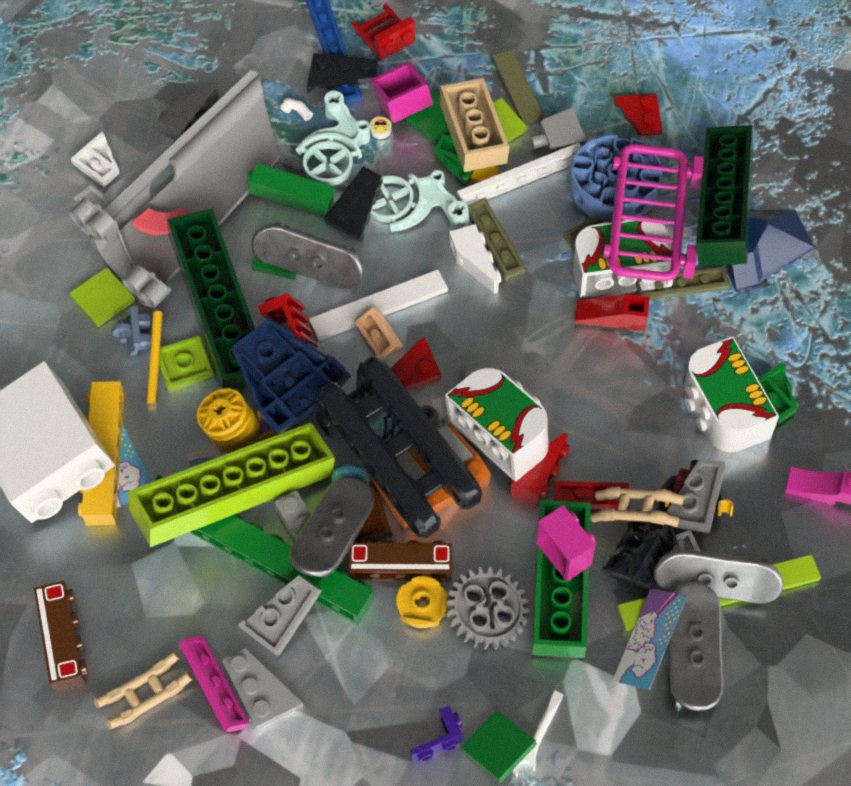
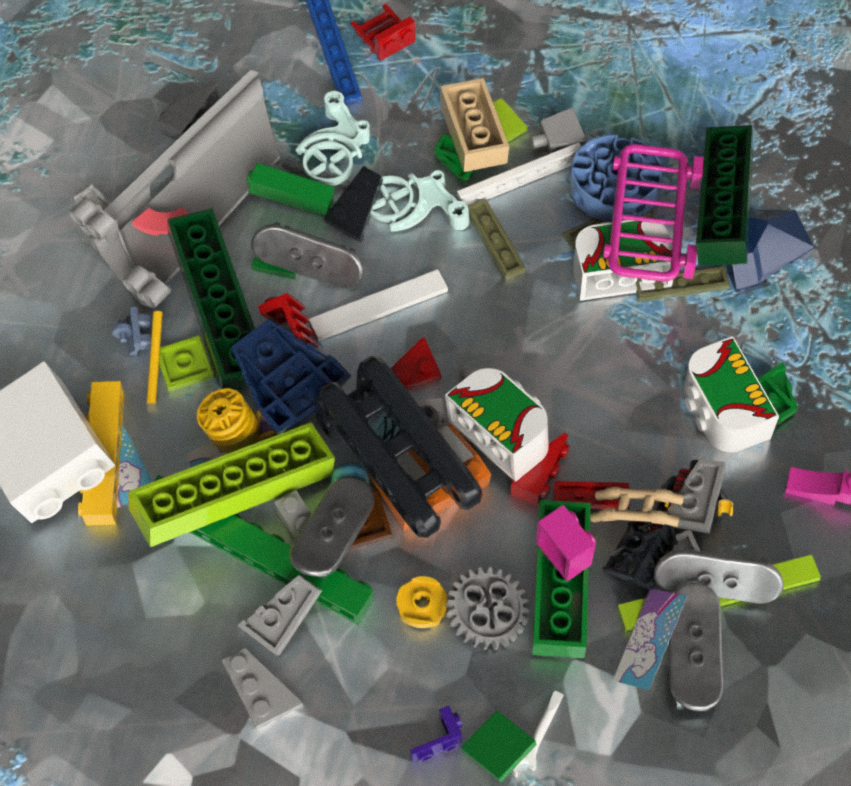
(60, 636): reddish brown brick -> none
(97, 161): white wing -> none
(102, 297): lime tile -> none
(128, 688): tan piece -> none
(214, 684): dark pink plate -> none
(299, 106): white arm -> none
(337, 70): black wing -> none
(378, 333): light nougat slope -> none
(380, 127): tile -> none
(400, 560): reddish brown brick -> none
(401, 92): dark pink piece -> none
(430, 120): green tile -> none
(470, 253): white slope -> none
(483, 174): yellow tile -> none
(517, 87): olive tile -> none
(615, 311): red slope -> none
(642, 113): red wing -> none

